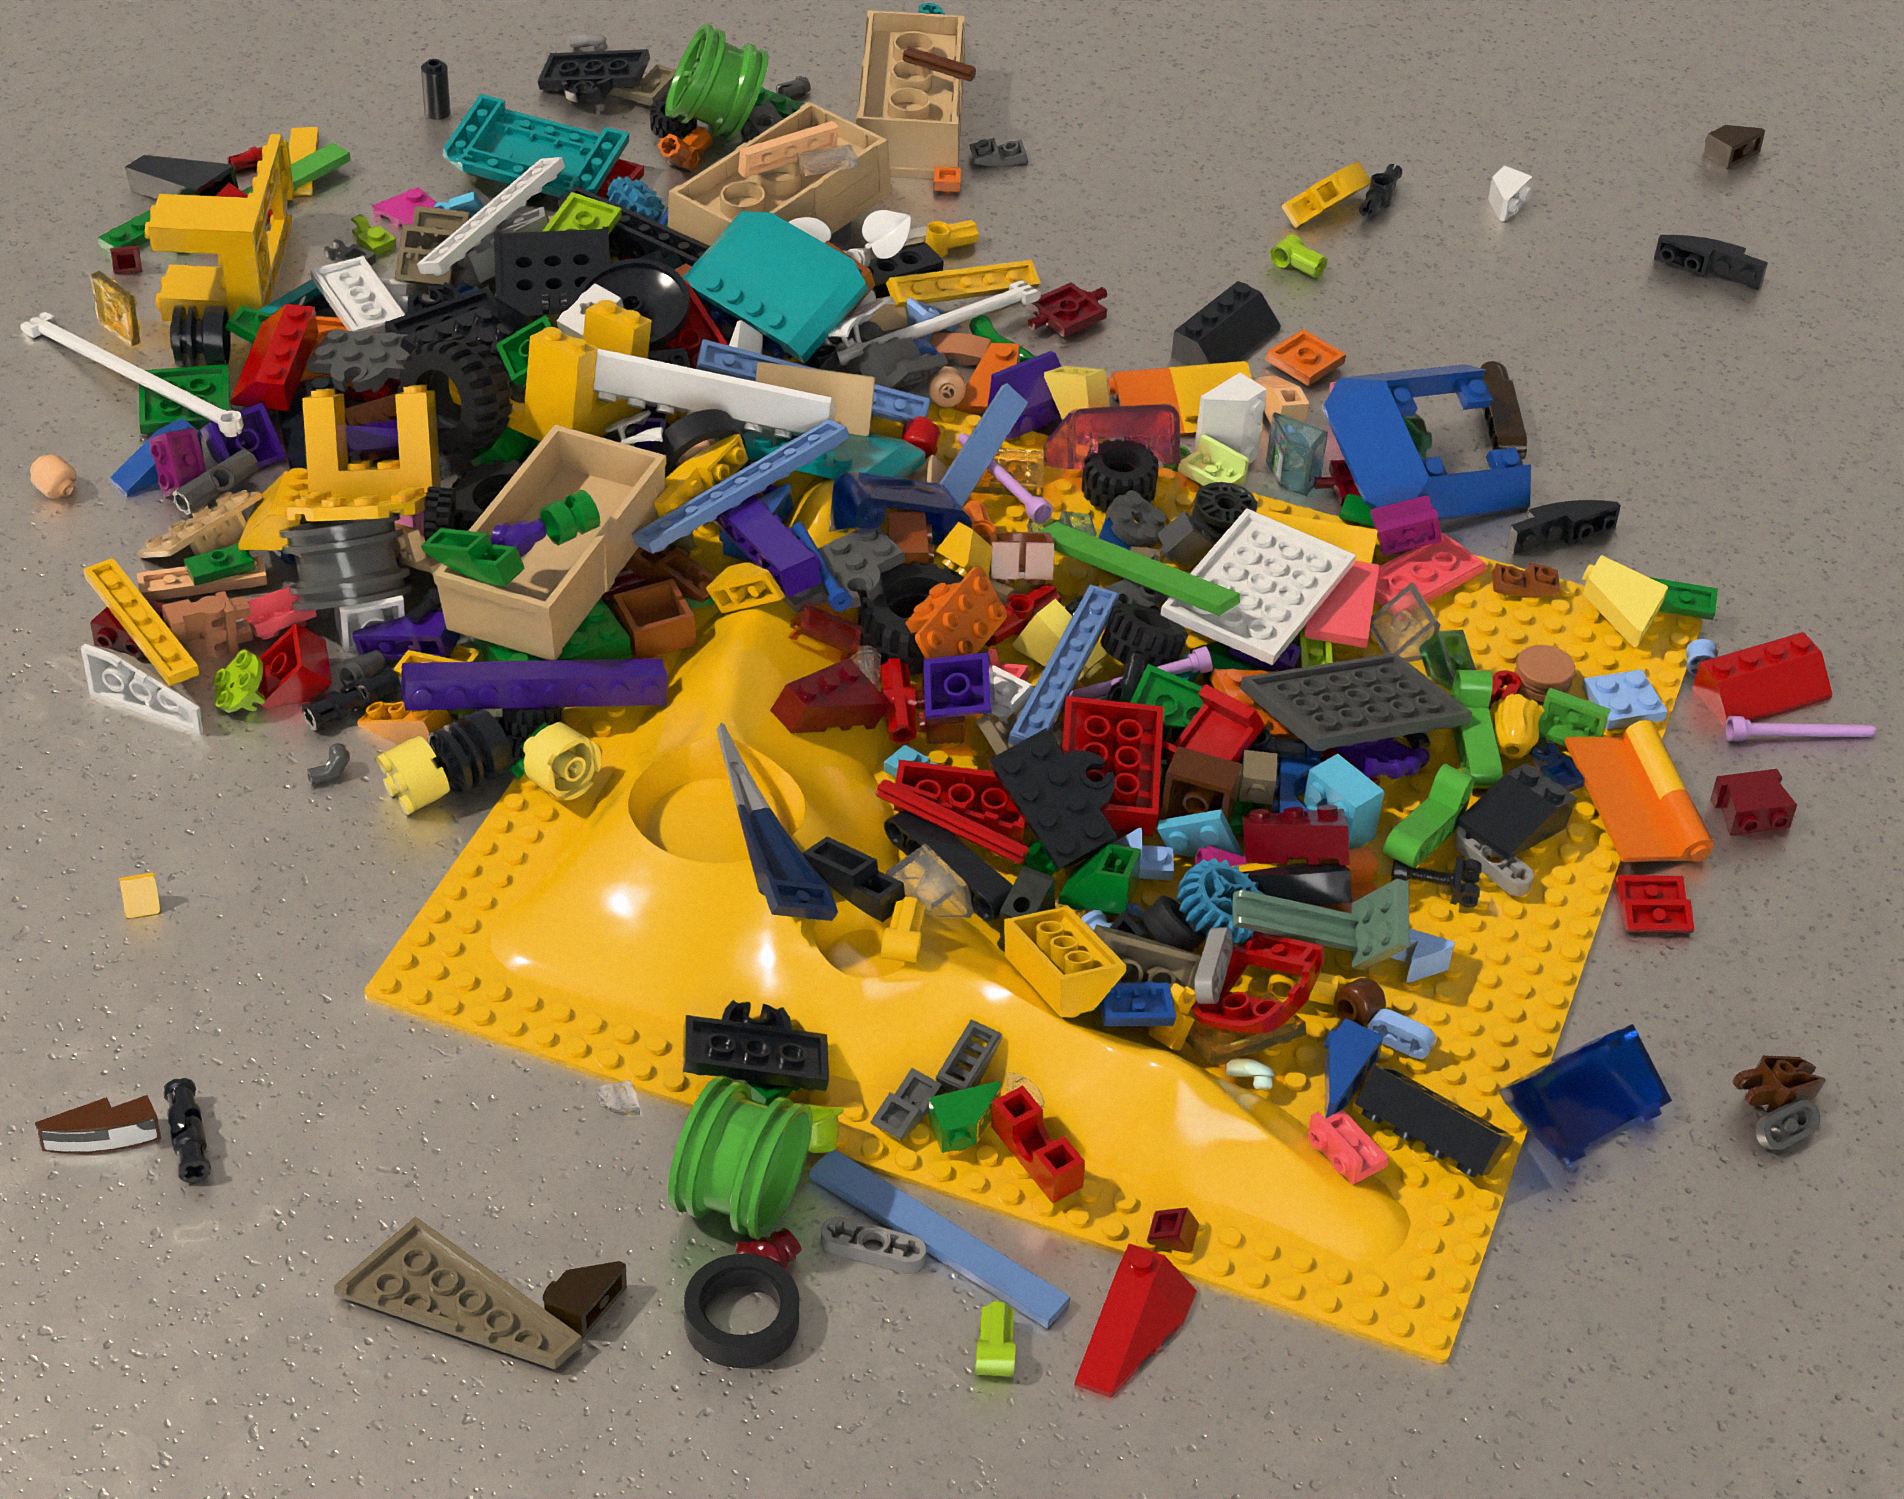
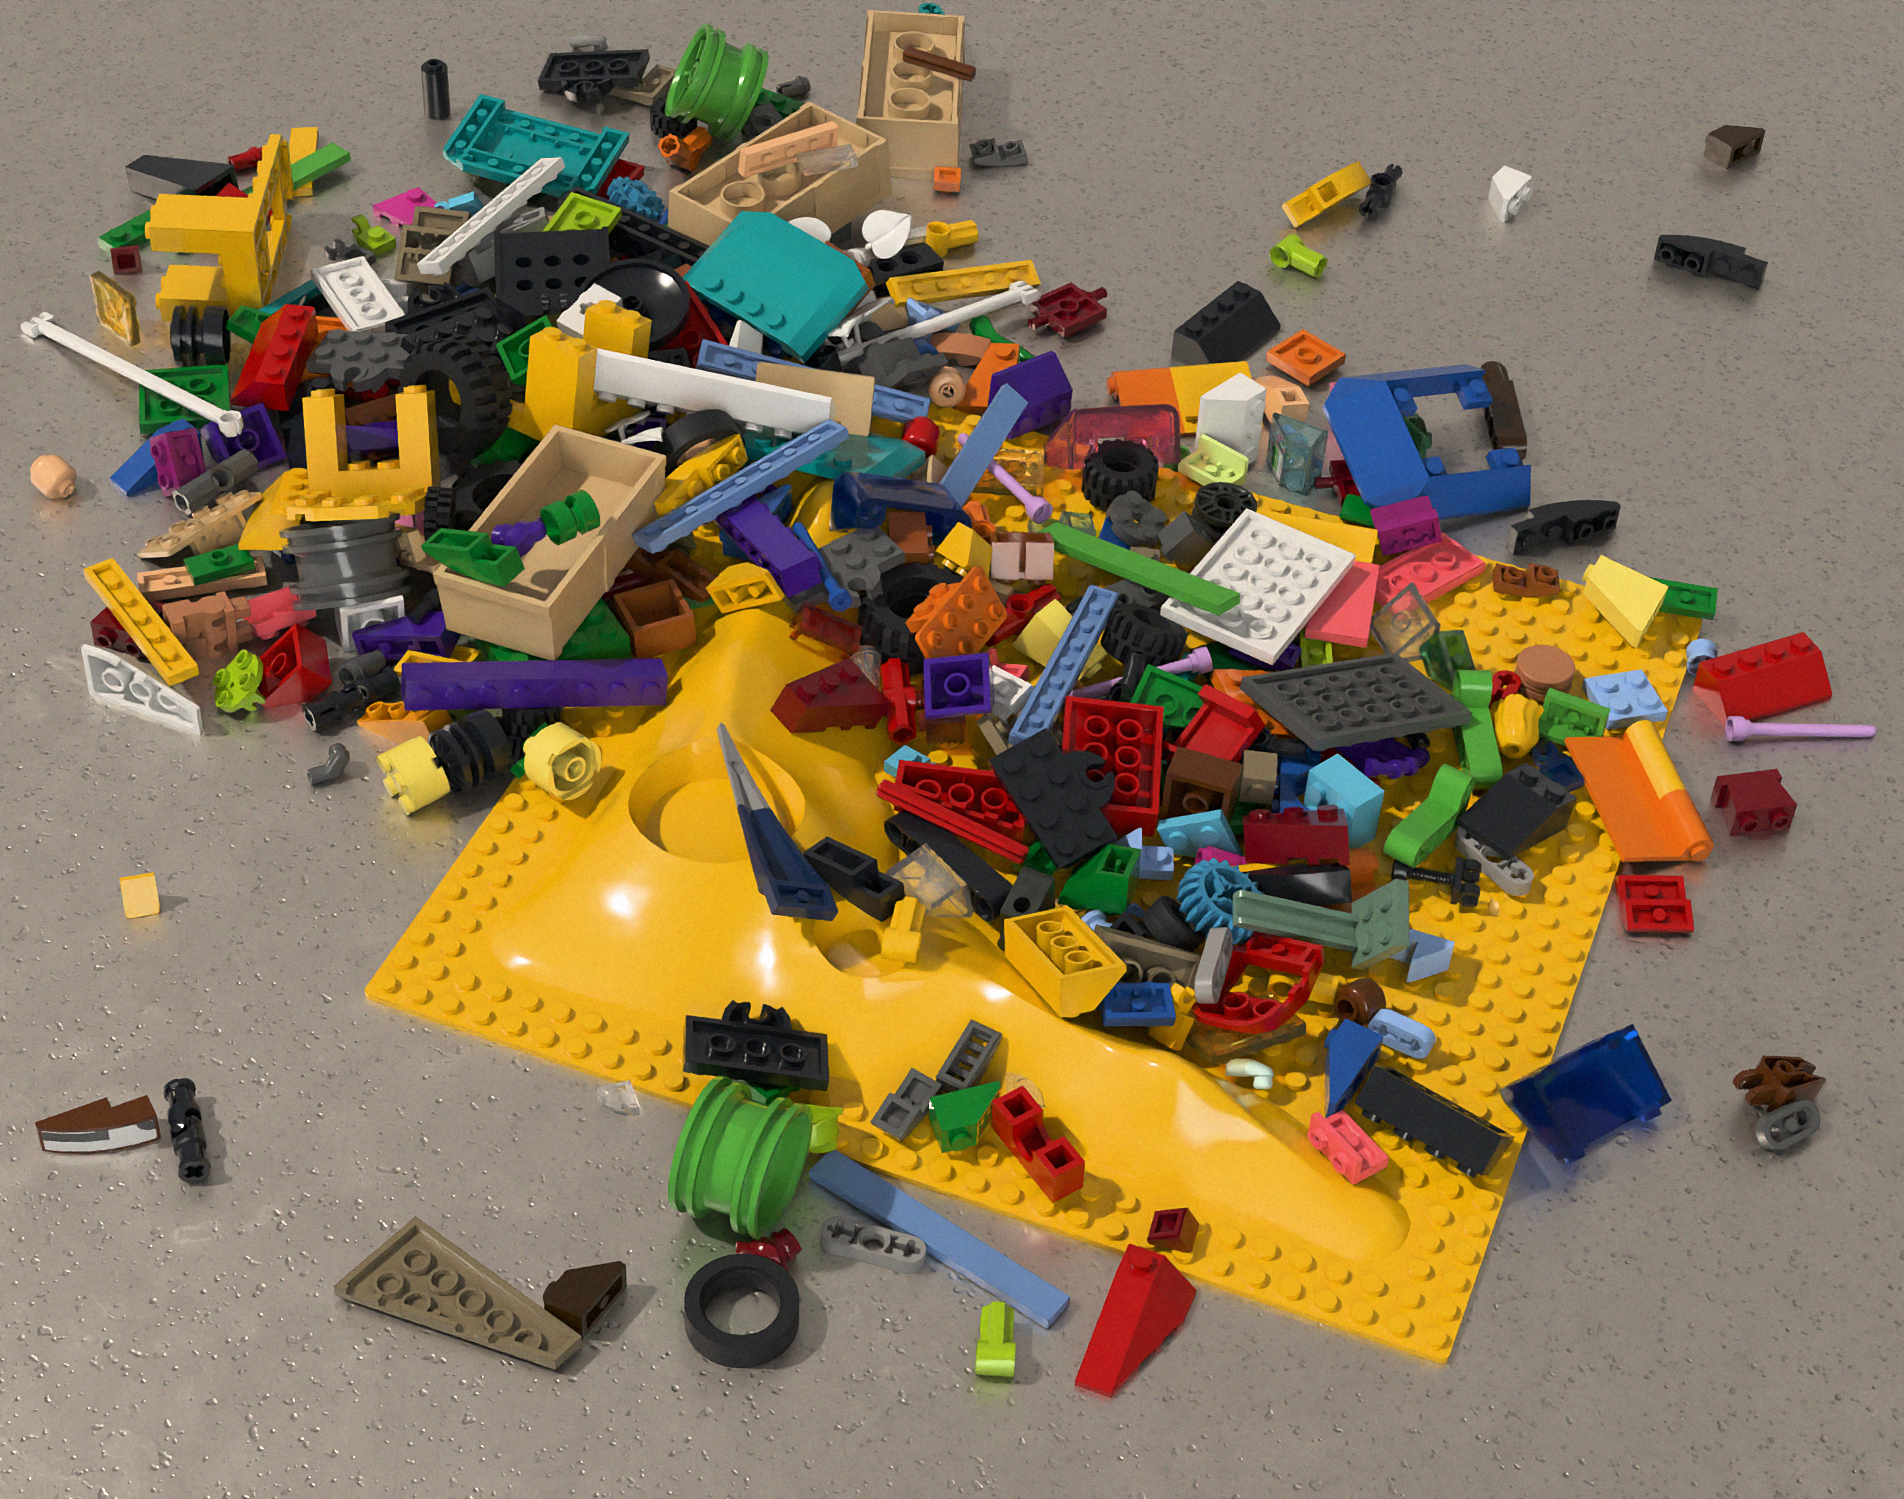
(1077, 388): light yellow slope -> none

